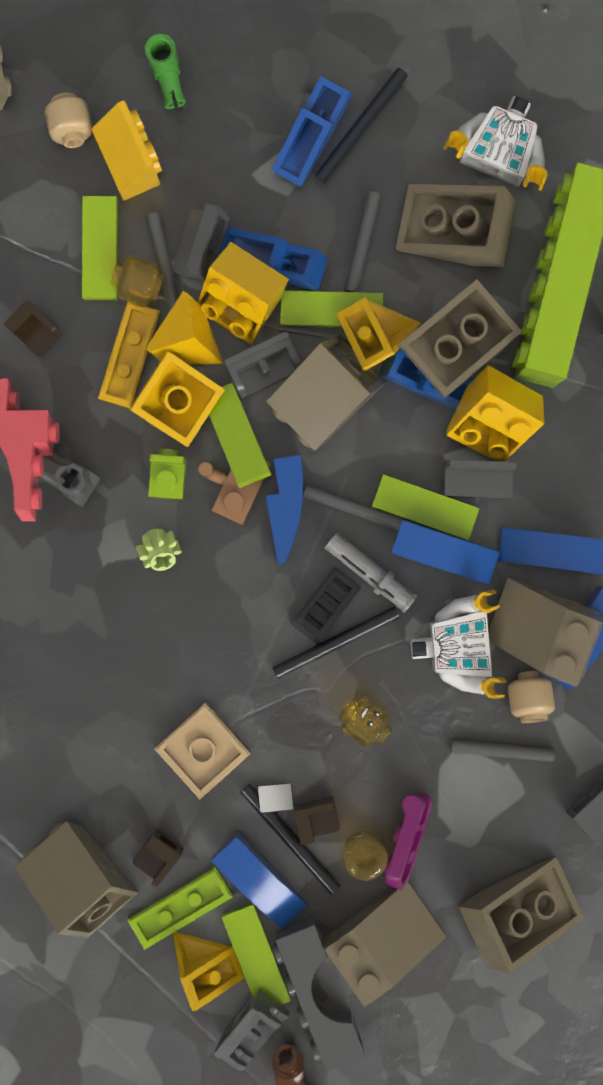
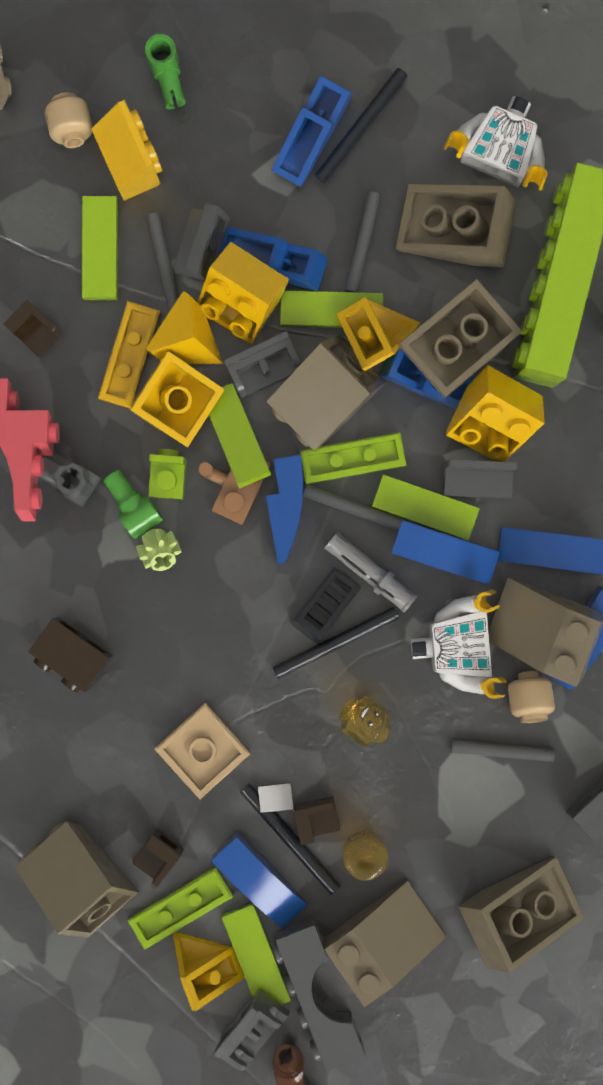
(70, 655): none -> dark brown brick
(137, 281): clear yellow head -> none
(137, 512): none -> bright green pin
(353, 458): none -> lime tile
(408, 839): magenta plate -> none

